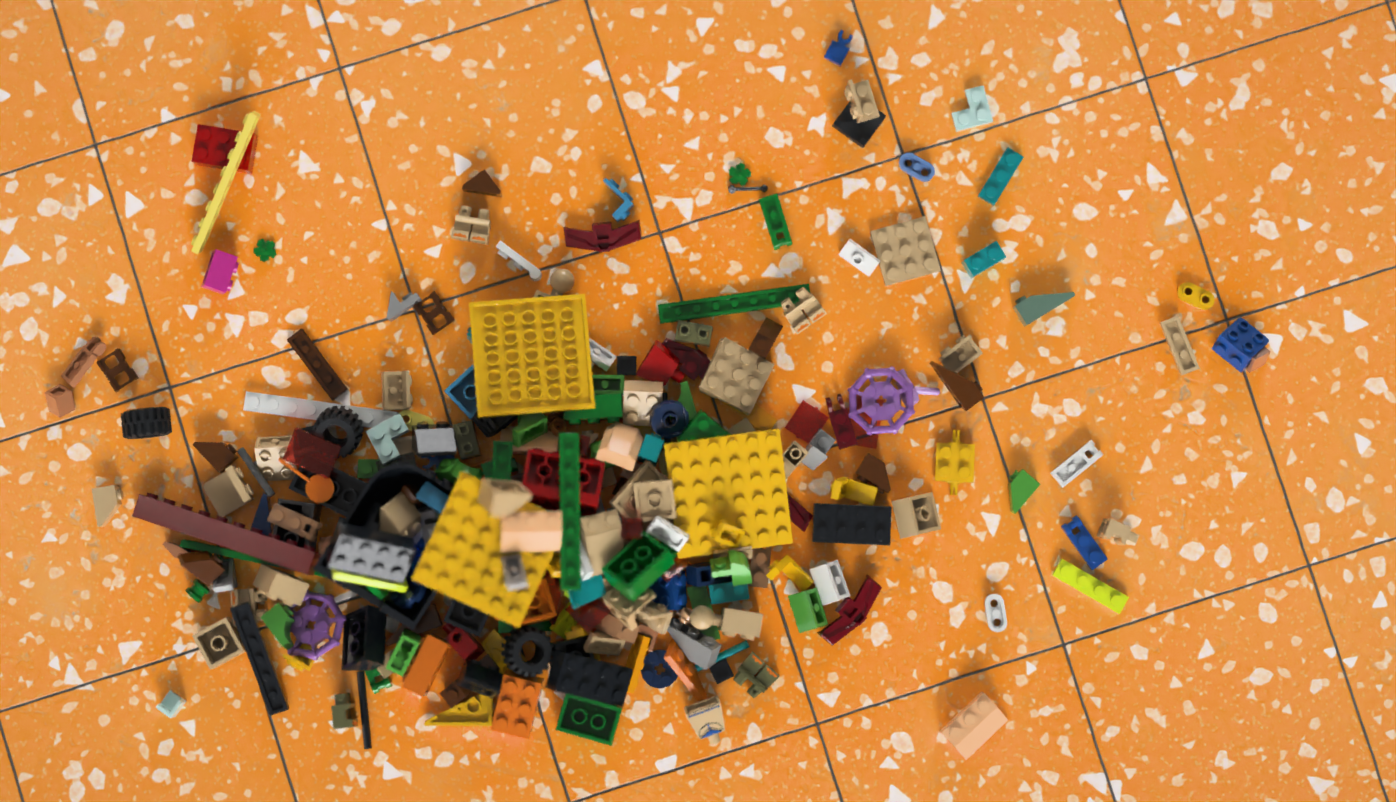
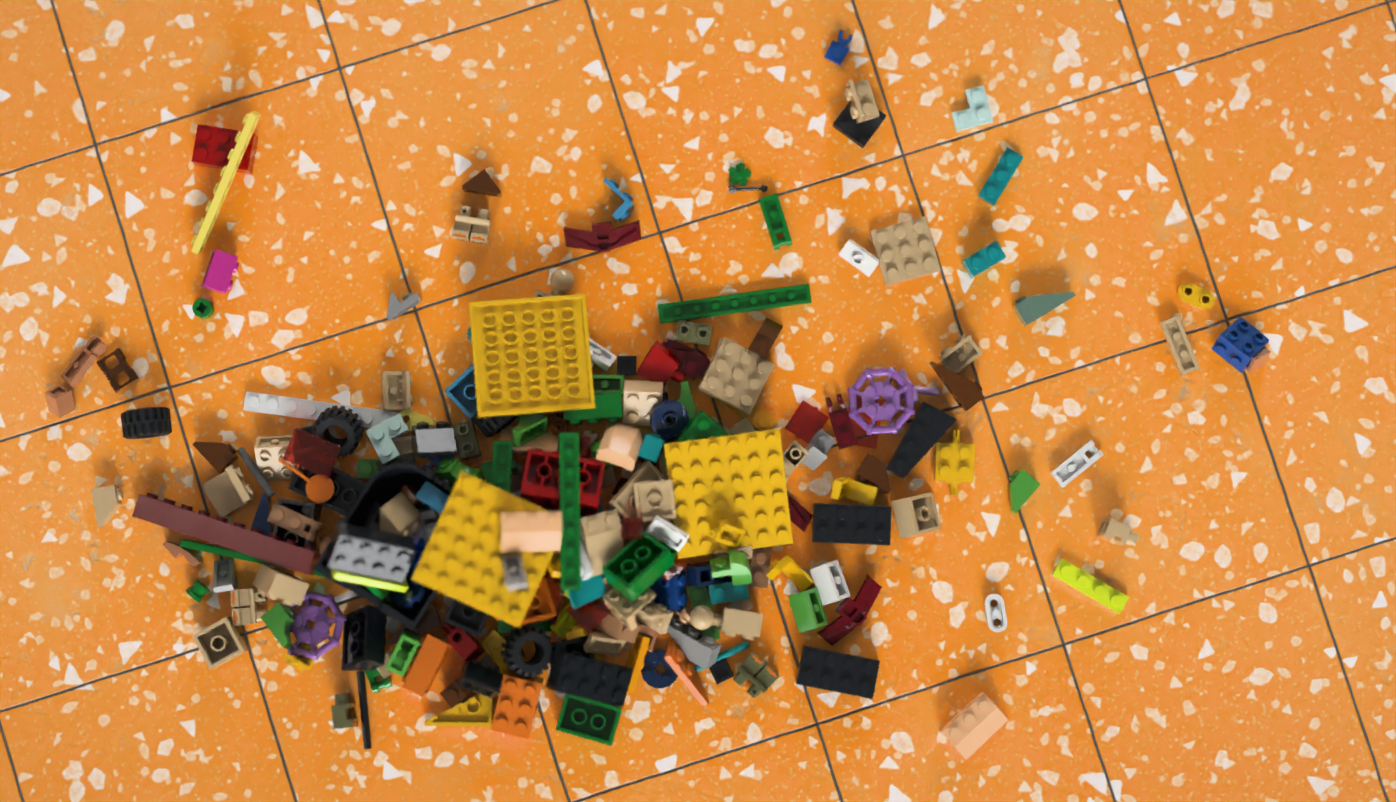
(171, 704): light aqua panel -> none
(202, 565): reddish brown slope -> none
(205, 311): none -> green wheel
(259, 658): black plate -> none
(265, 250): green plant -> none
(317, 364): reddish brown tile -> none
(439, 309): reddish brown piece -> none
(502, 496): tan slope -> none
(519, 262): white plate -> none
(706, 718): tan torso -> none
(794, 312): tan hips -> none
(837, 672): none -> black brick
(916, 167): medium blue plate -> none
(921, 435): none -> black wedge
(1084, 543): blue plate -> none

